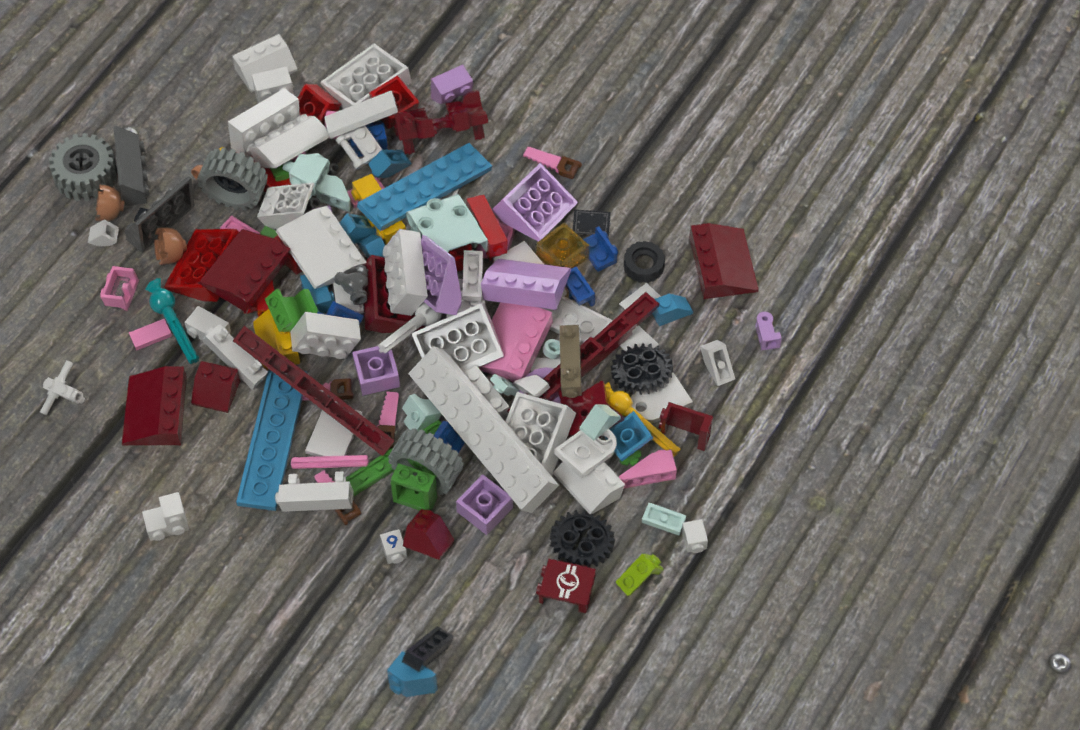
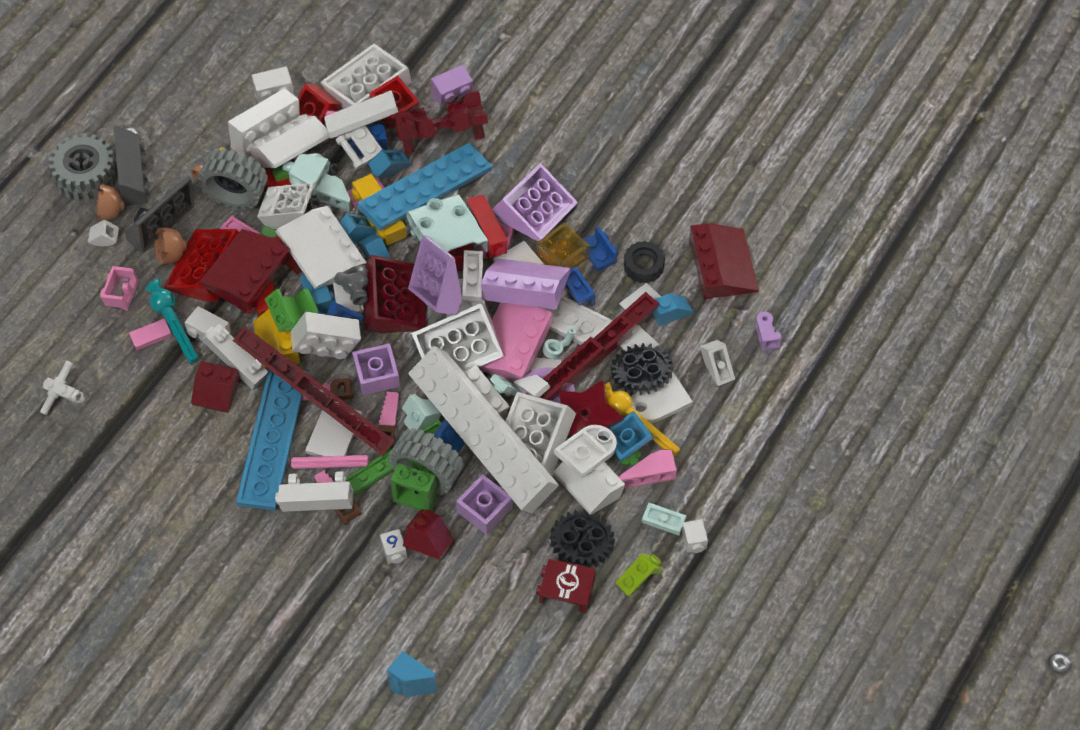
(155, 407): dark red slope -> none
(167, 519): white brick -> none
(263, 57): white slope -> none
(405, 272): white brick -> none
(423, 316): white piece -> none
(427, 649): black gear -> none
(554, 162): piece -> none
(570, 361): dark tan brick -> none
(586, 221): black sticker -> none
(599, 421): light aqua slope -> none
(687, 420): dark red panel -> none

